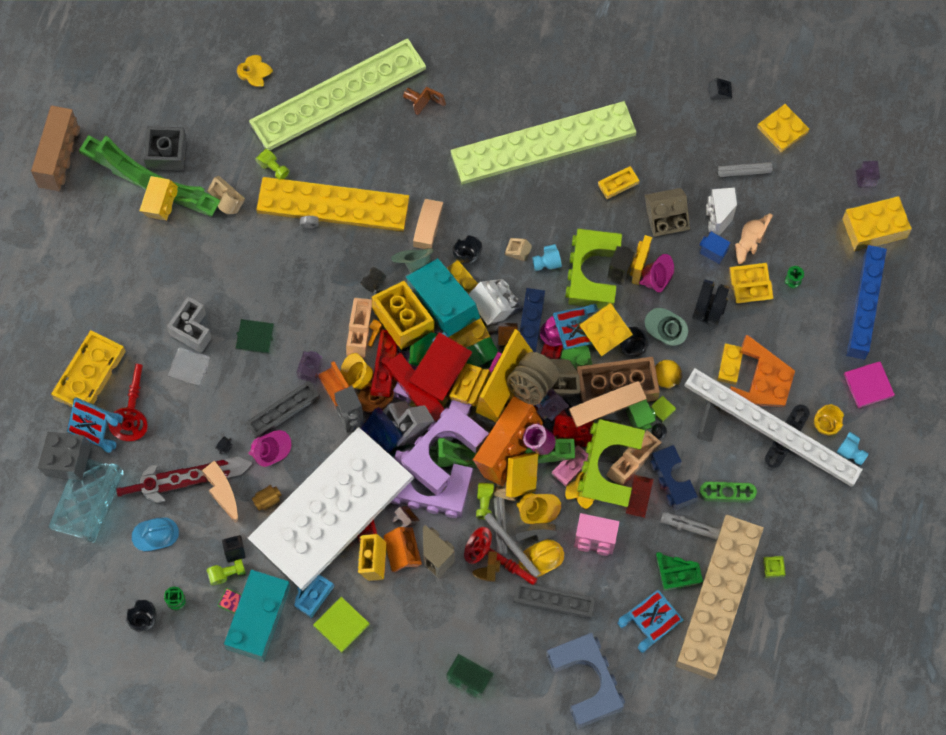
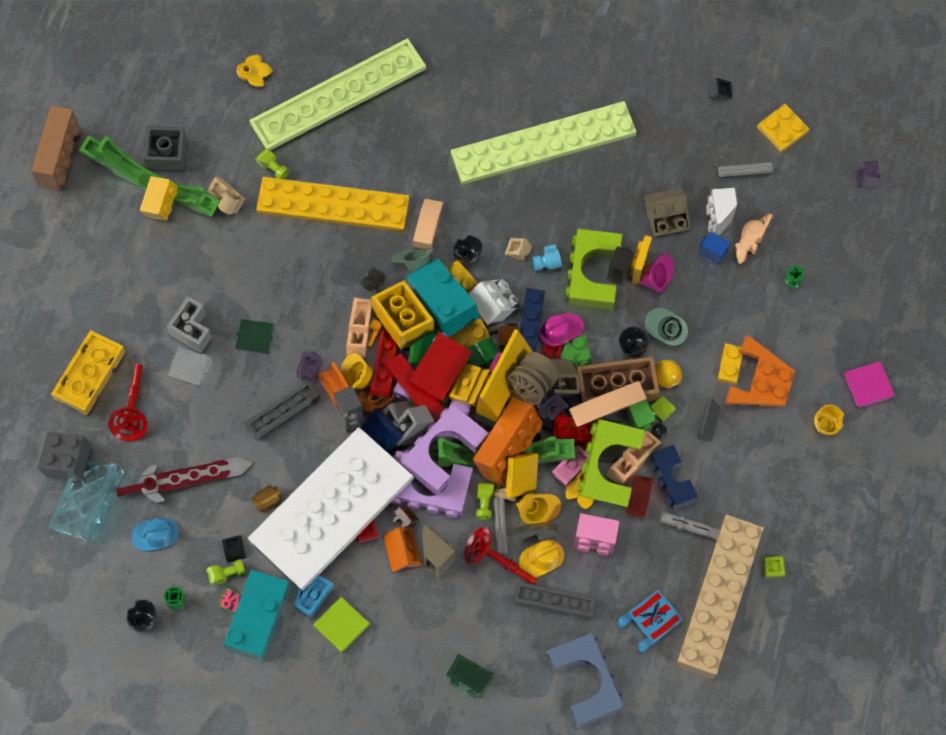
(92, 423): dark azure flag -> none
(221, 491): light nougat slope -> none
(224, 445): black plate -> none
(270, 448): dark pink piece -> none
(309, 221): light grey tile -> none
(372, 557): yellow brick -> none
(422, 99): dark orange bracket -> none
(488, 573): pearl gold plate -> none
(512, 545): light grey bar -> none
(539, 439): magenta piece -> none
(569, 328): flag -> none
(605, 329): yellow plate -> none
(618, 182): yellow plate -> none
(677, 572): green wing -> none
(710, 302): black wheel -> none
(722, 498): bright green beam -> none
(751, 283): yellow slope -> none
(770, 453): black beam -> none
(773, 427): white plate -> none
(850, 450): medium azure piece -> none
(866, 302): blue brick -> none
(876, 223): yellow brick -> none

